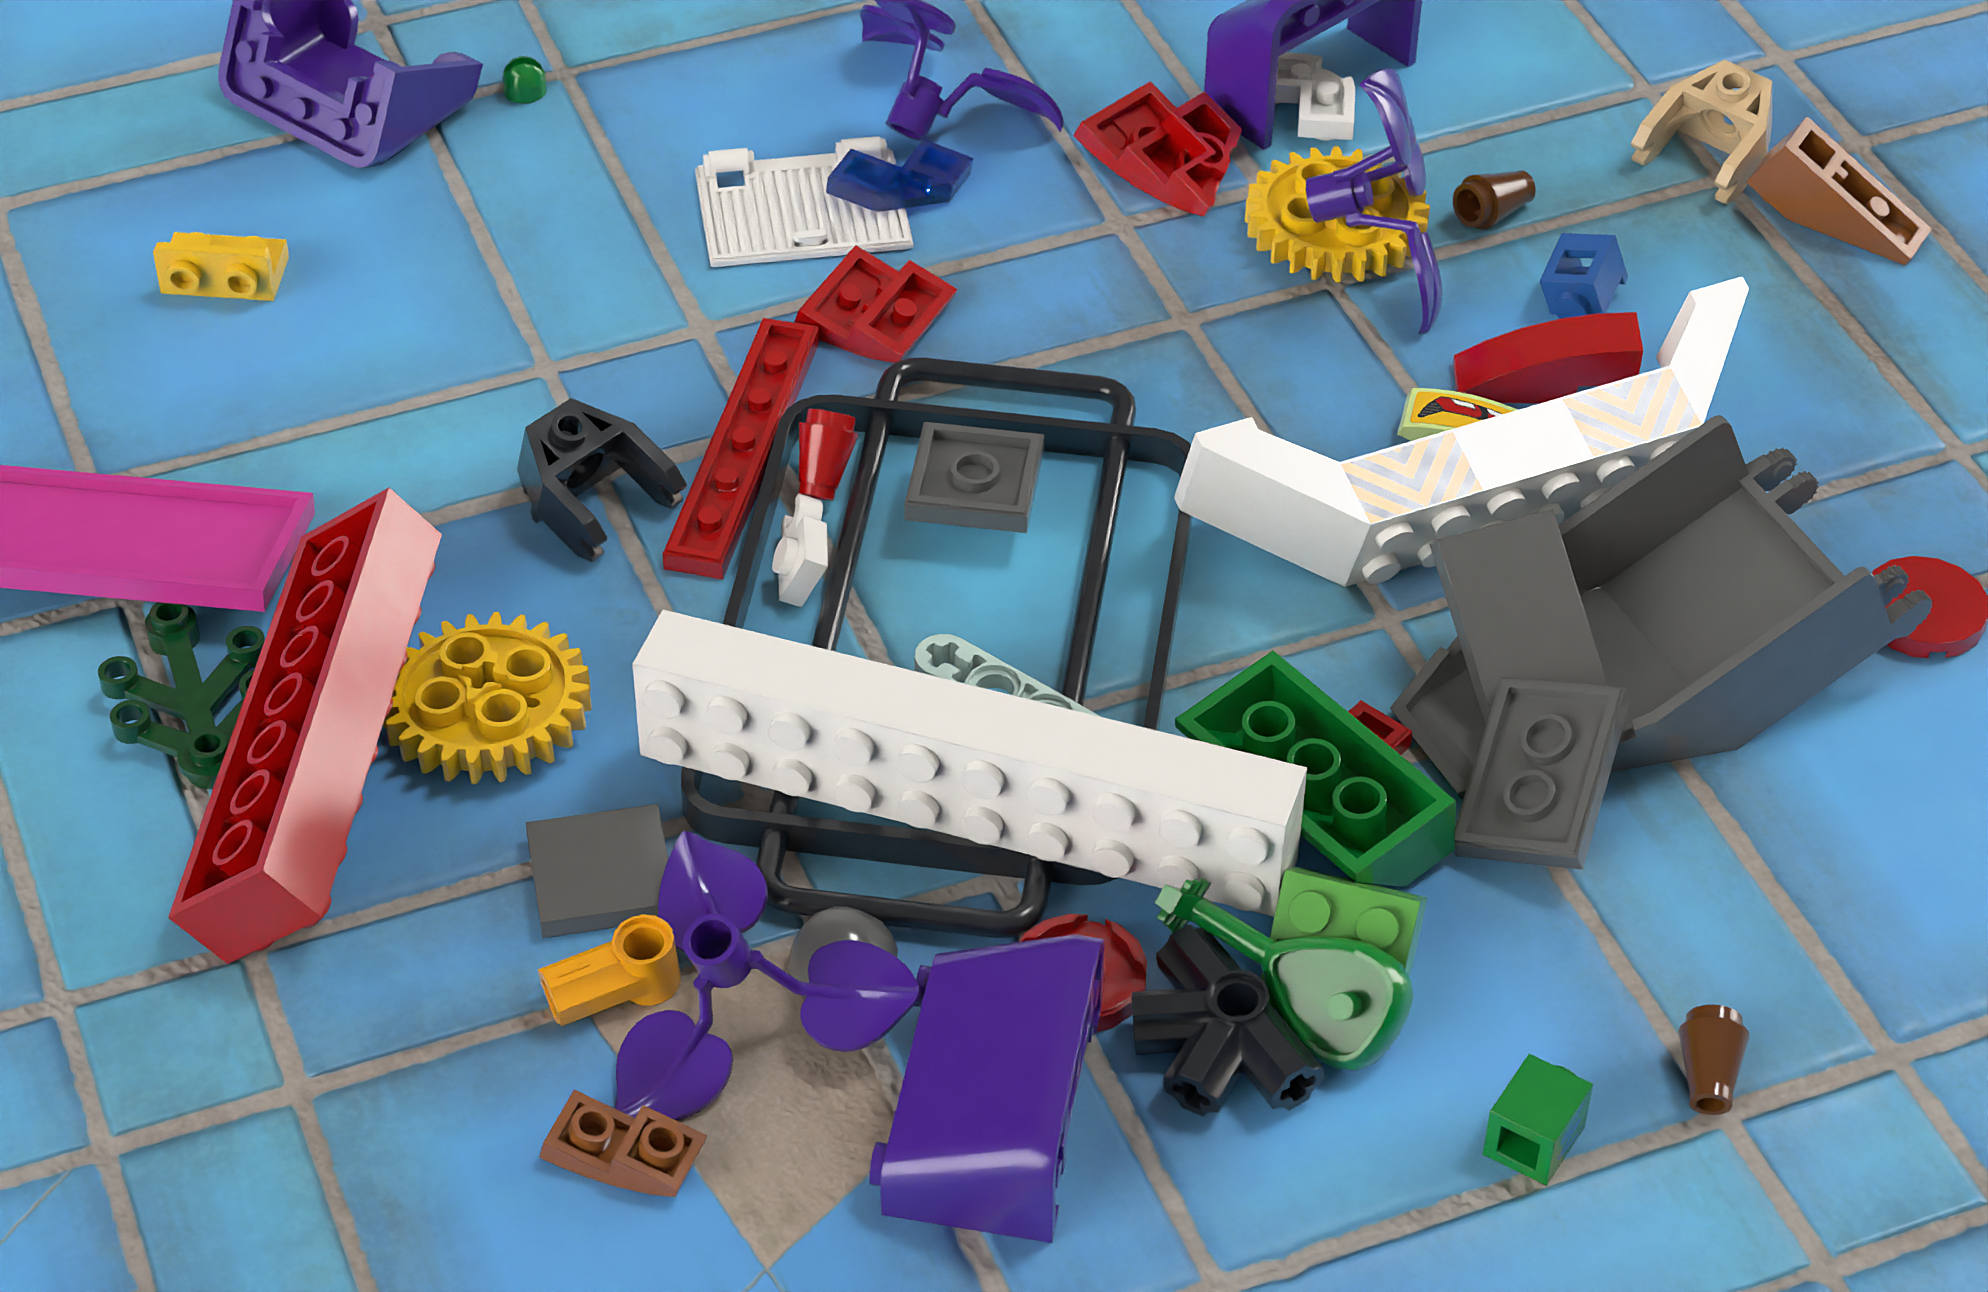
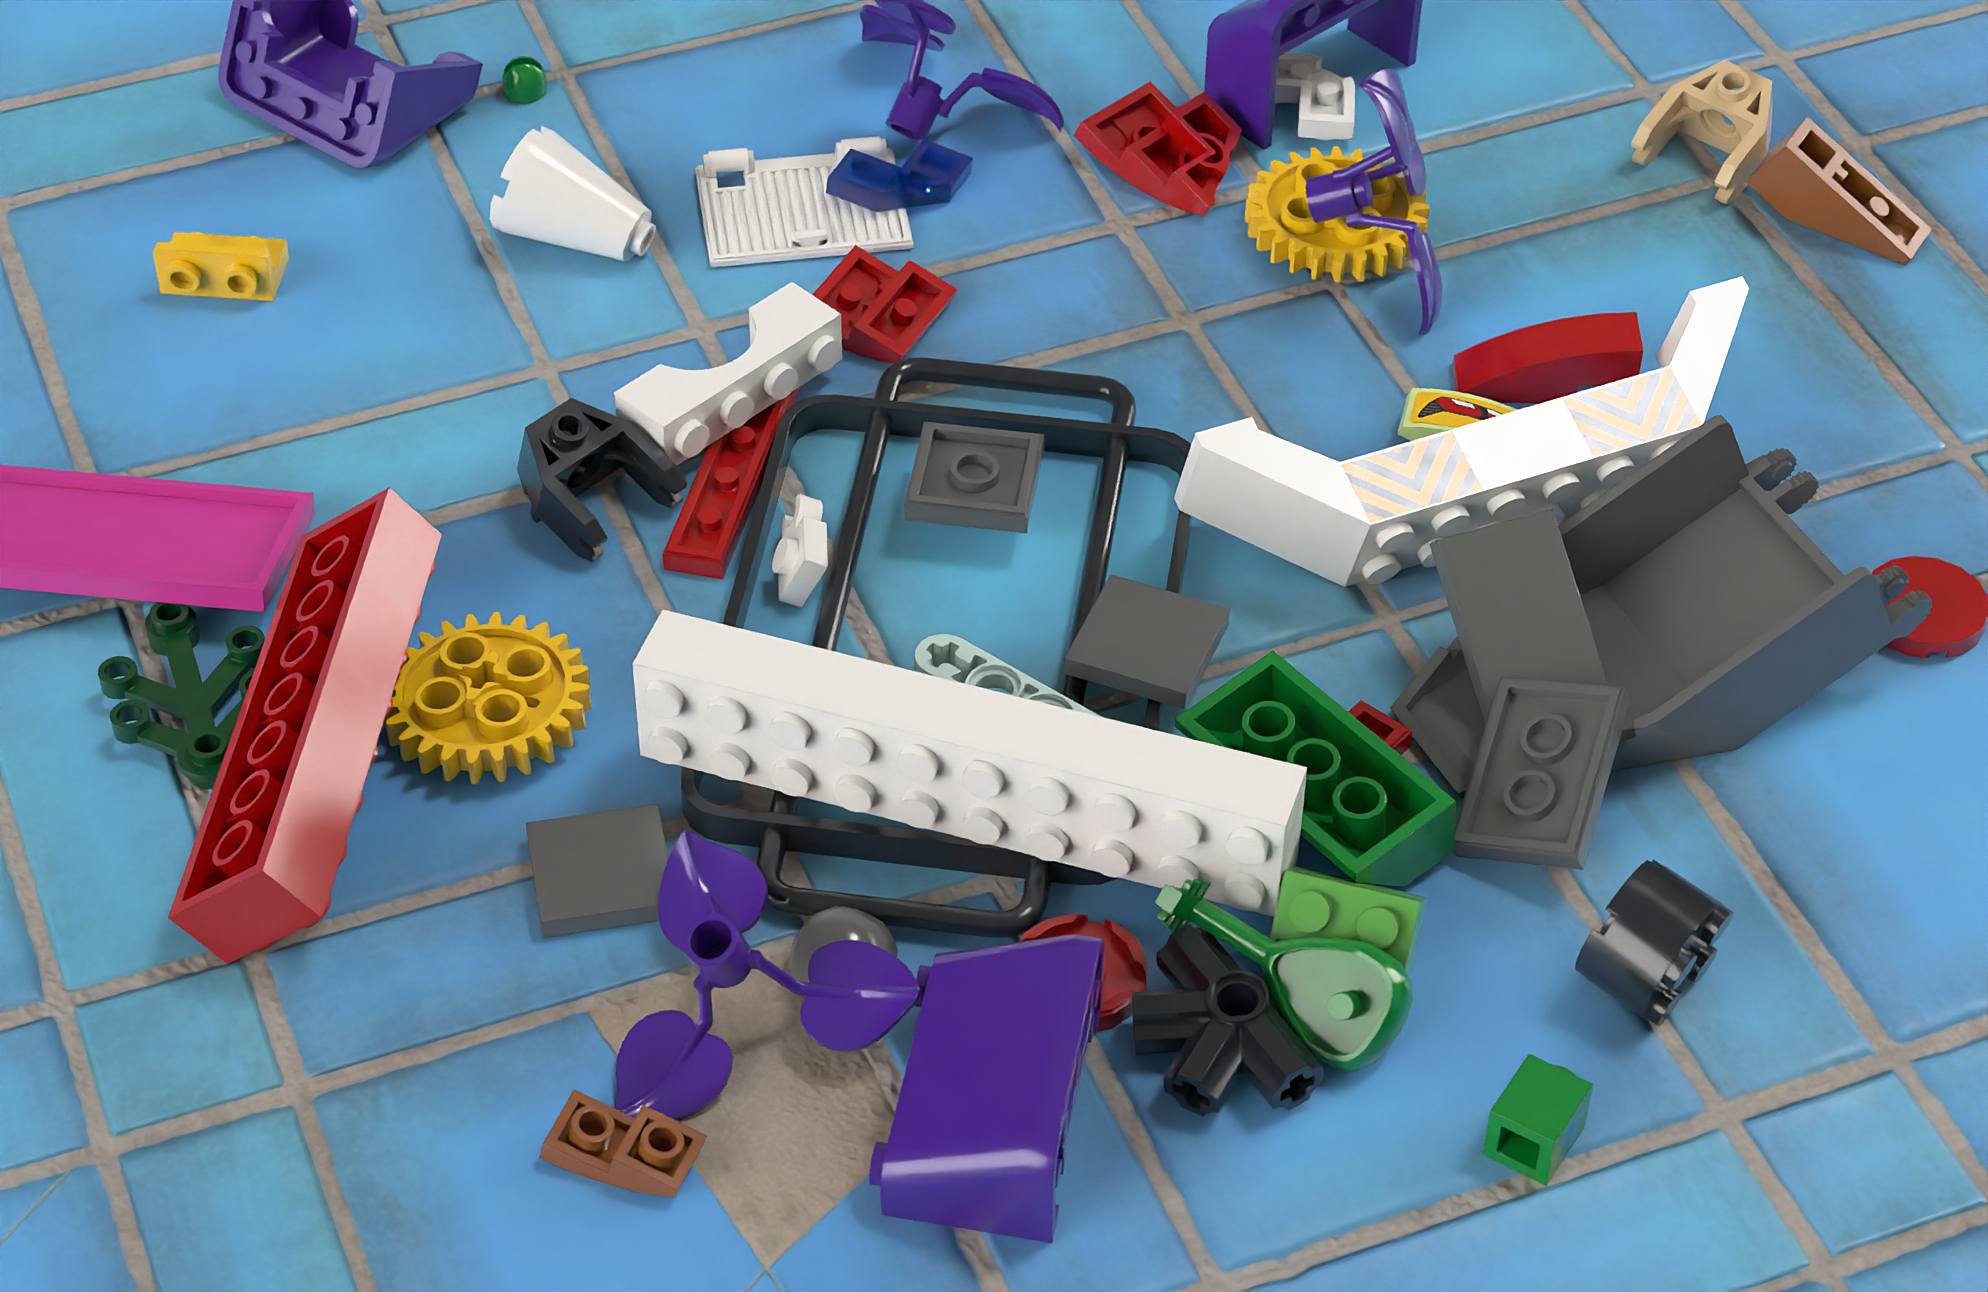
(568, 201): none -> white cone
(633, 966): light orange piece -> none
(689, 409): none -> white arch
(824, 452): red cone -> none
(1147, 641): none -> dark grey tile
(1491, 197): reddish brown cone -> none
(1577, 289): blue brick -> none
(1653, 940): none -> black brick
(1712, 1053): reddish brown cone -> none

